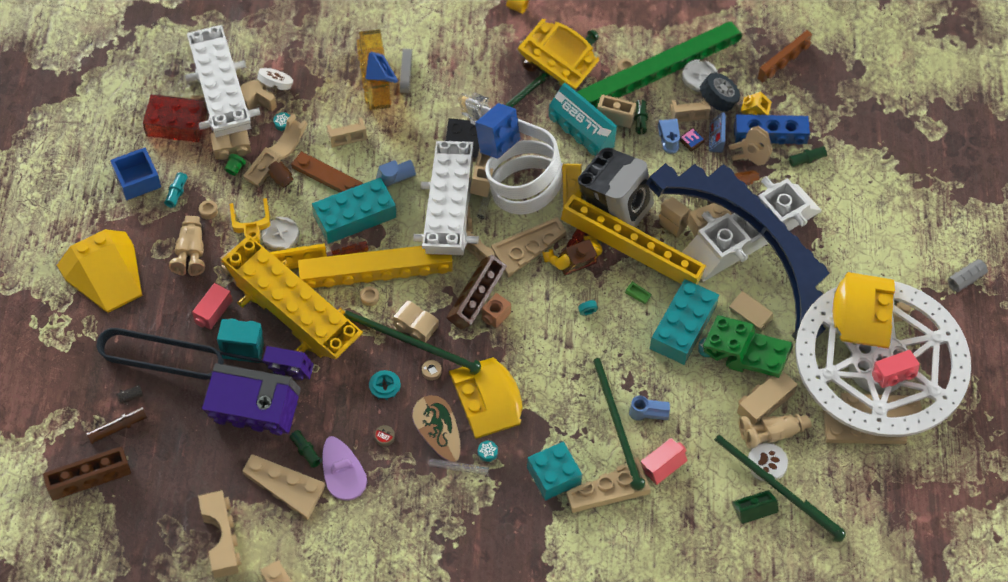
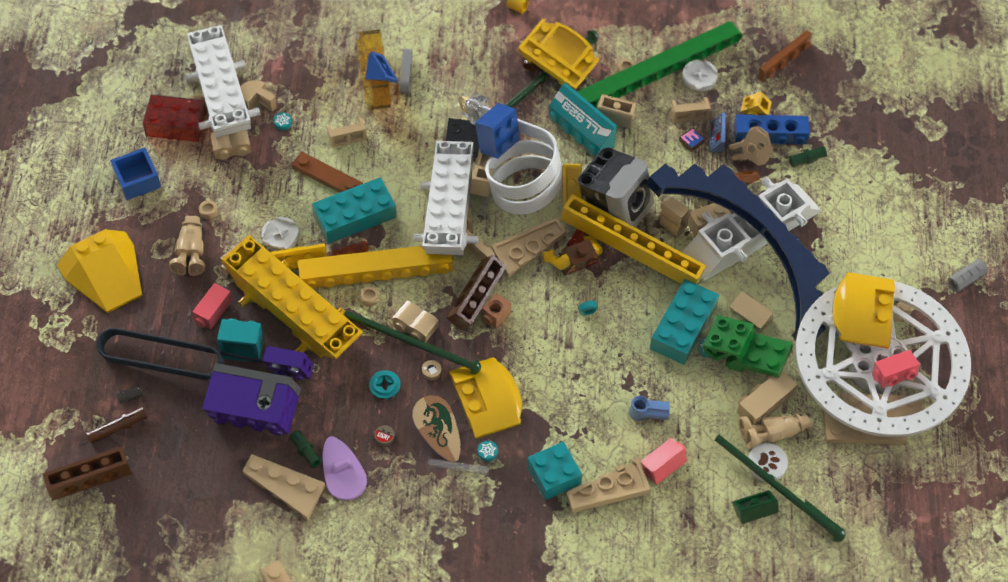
(176, 190): teal pin -> none
(223, 556): tan arch -> none
(234, 164): green piece -> none
(253, 228): yellow piece -> none
(274, 77): white tile -> none
(280, 174): reddish brown brick -> none
(283, 148): tan piece -> none
(394, 173): medium blue brick -> none
(637, 483): dark green bar -> none
(638, 293): bright green piece -> none
(641, 116): dark green pin -> none
(669, 135): medium blue piece -> none
(720, 92): black wheel -> none

